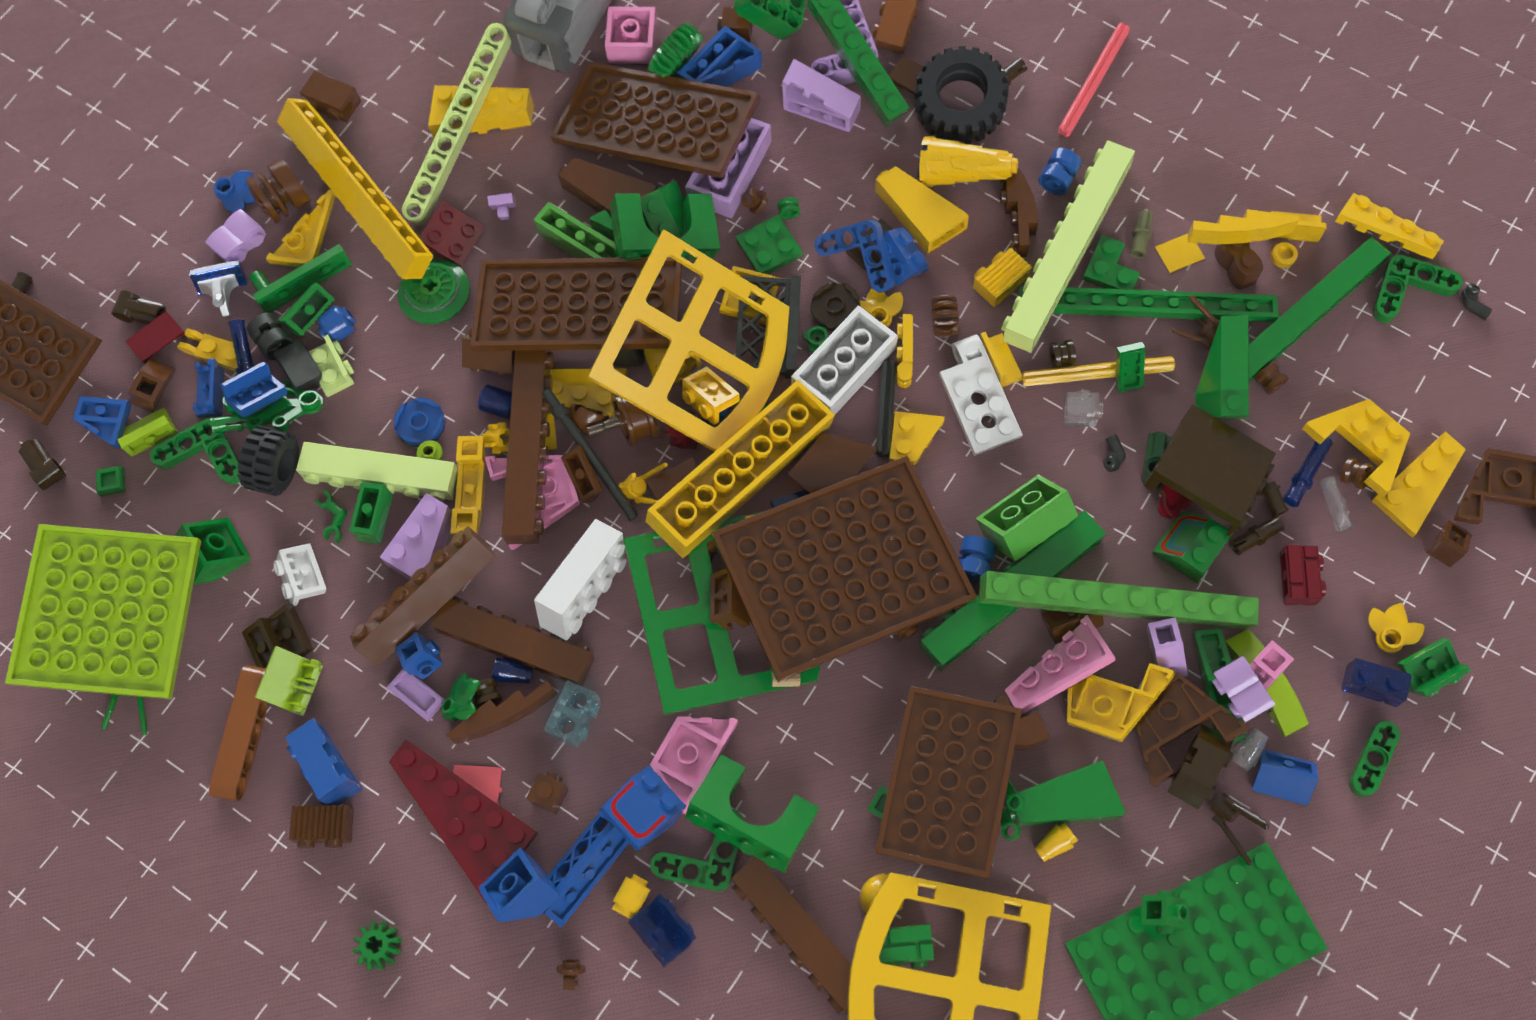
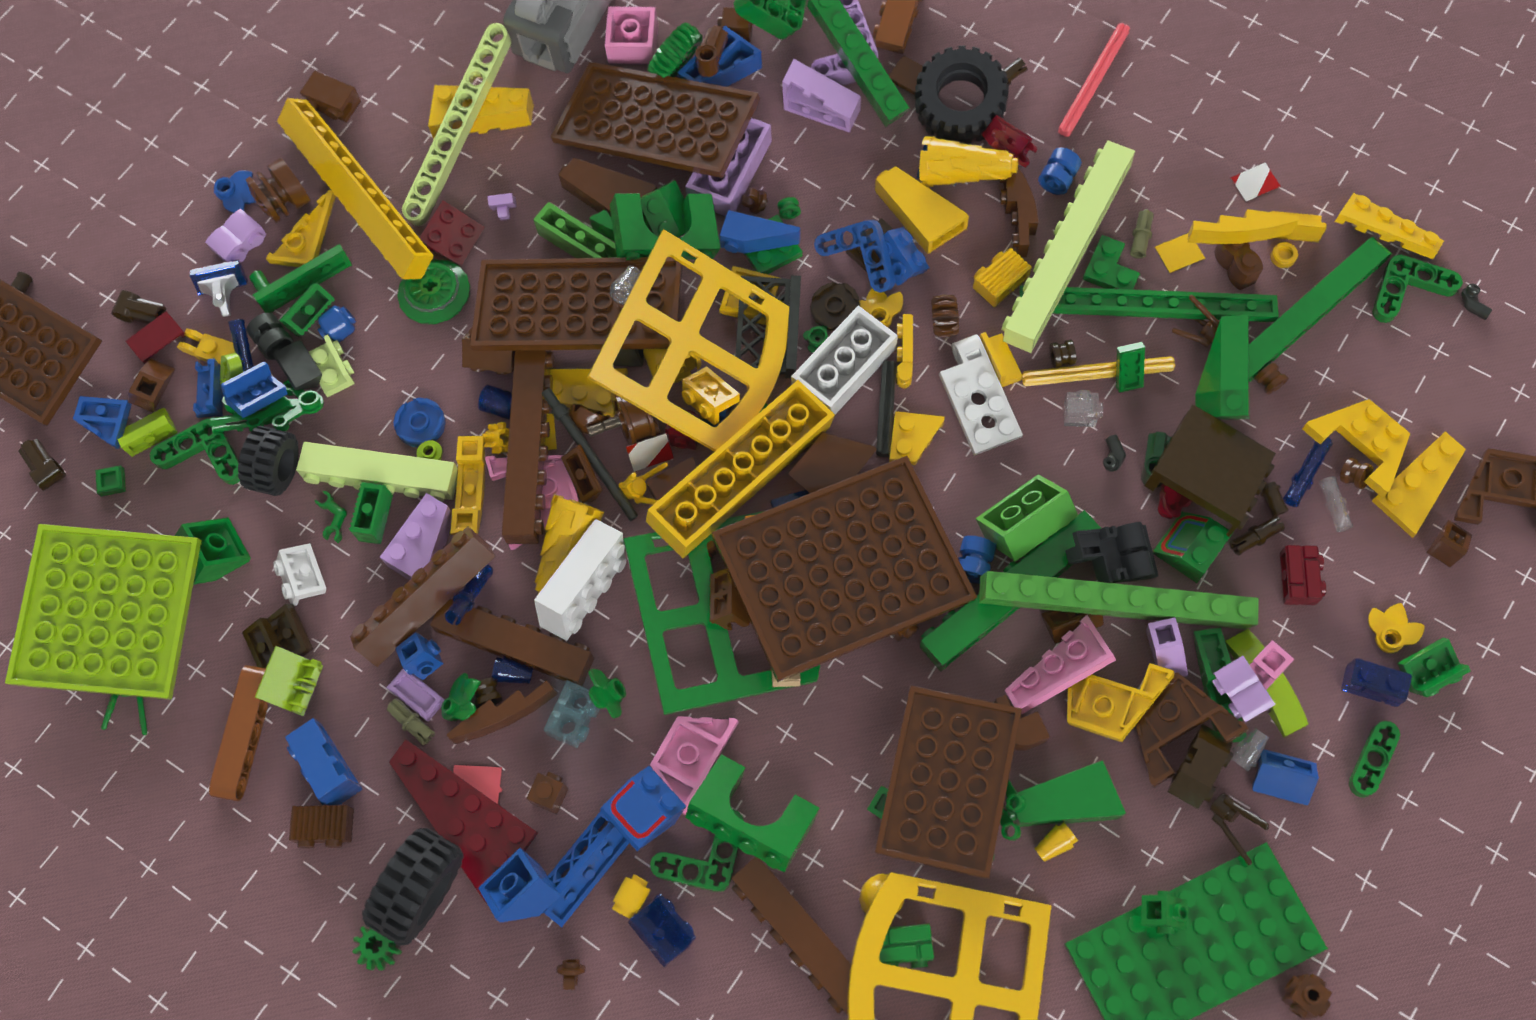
(230, 367): none -> lime beam
(410, 721): none -> olive axle
(412, 886): none -> black tyre
(465, 598): none -> clear blue pin
(564, 528): none -> yellow cone
(606, 692): none -> green plate
(623, 284): none -> clear cone
(649, 452): none -> white sticker
(710, 51): none -> reddish brown piece
(753, 234): none -> blue slope
(1007, 137): none -> dark red hinge
(1116, 553): none -> black plate
(1255, 182): none -> white sticker
(1298, 1000): none -> reddish brown brick

